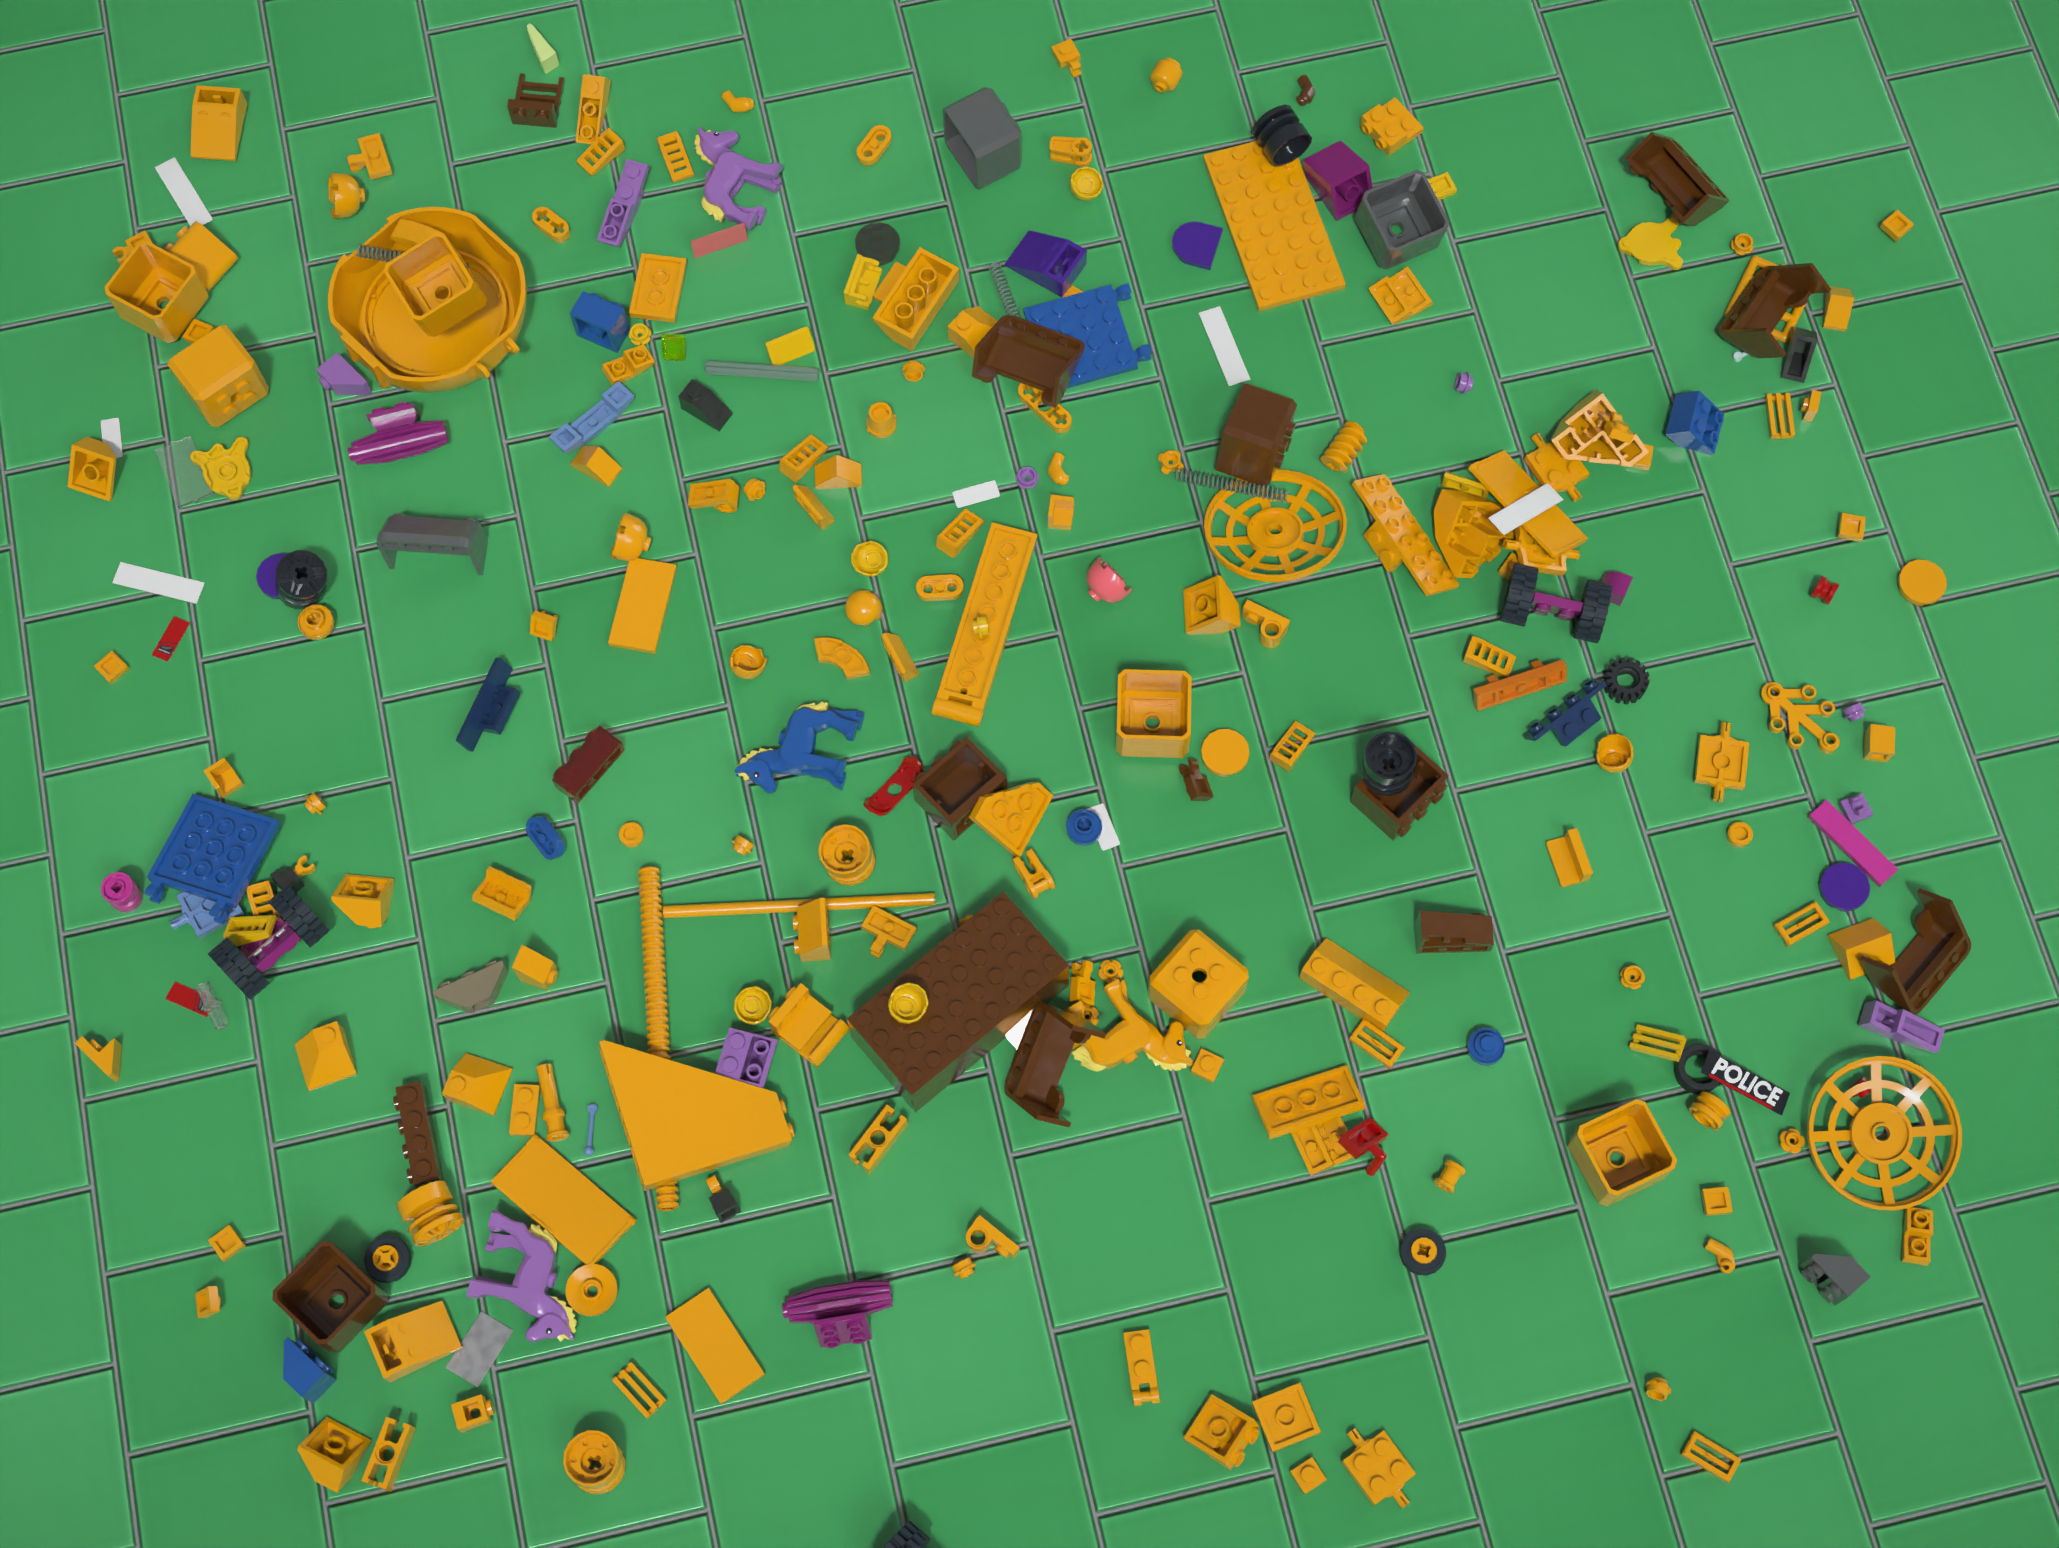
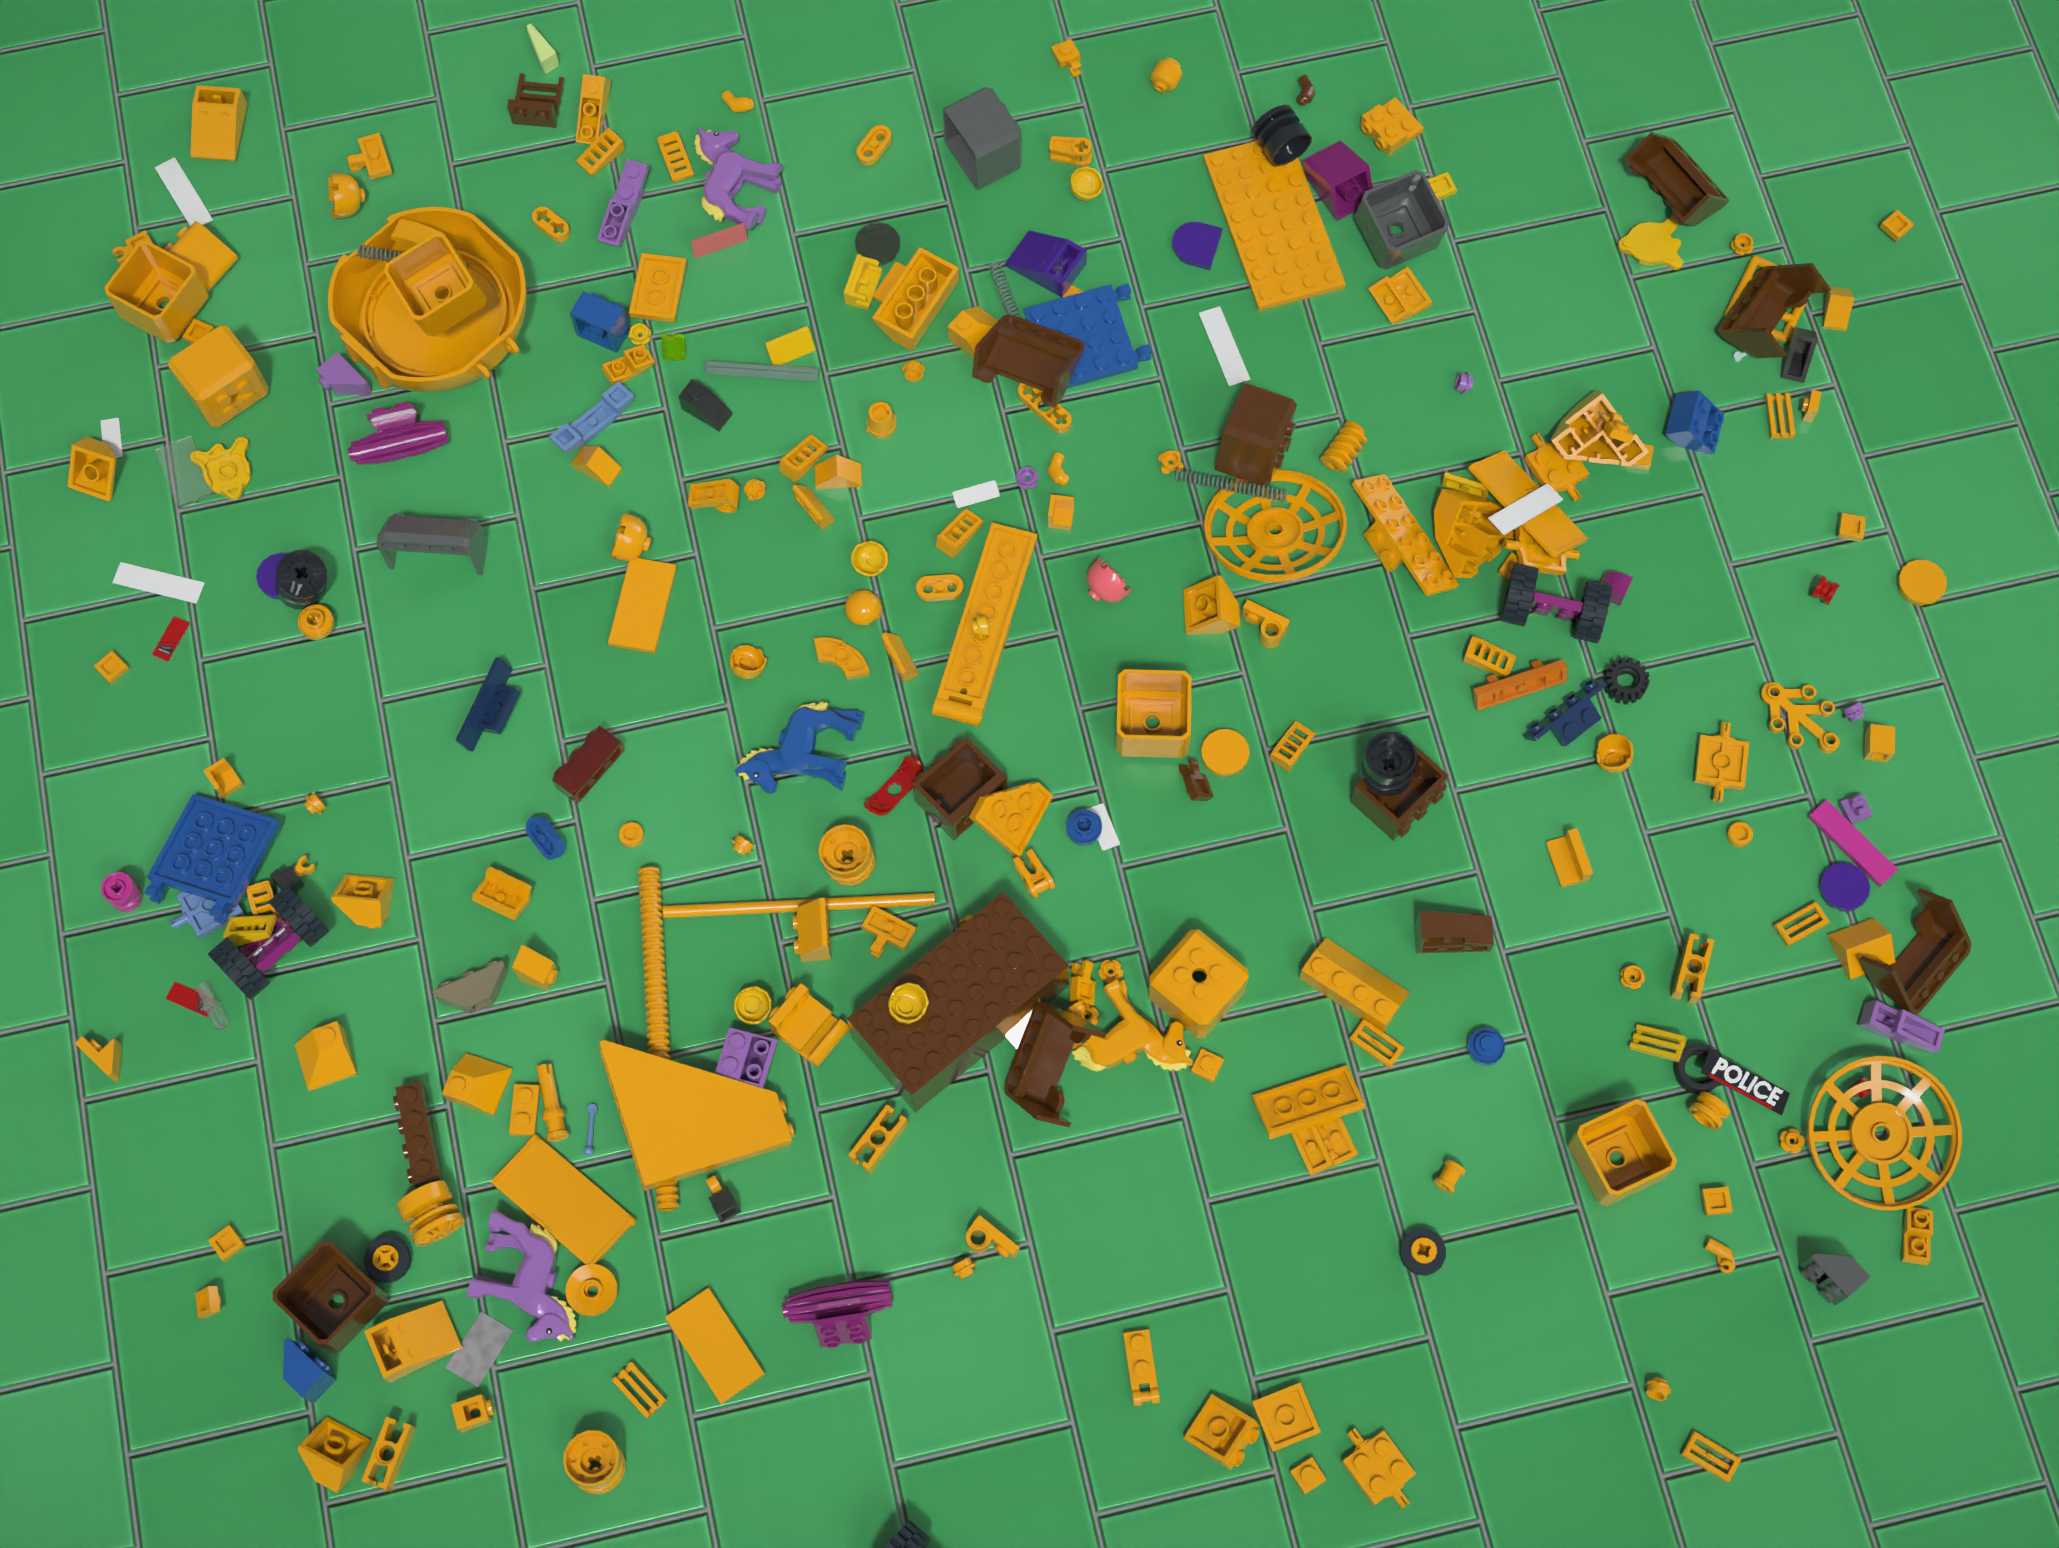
(543, 625): light orange tile -> none
(1366, 1138): red plate -> none
(1699, 962): none -> light orange piece

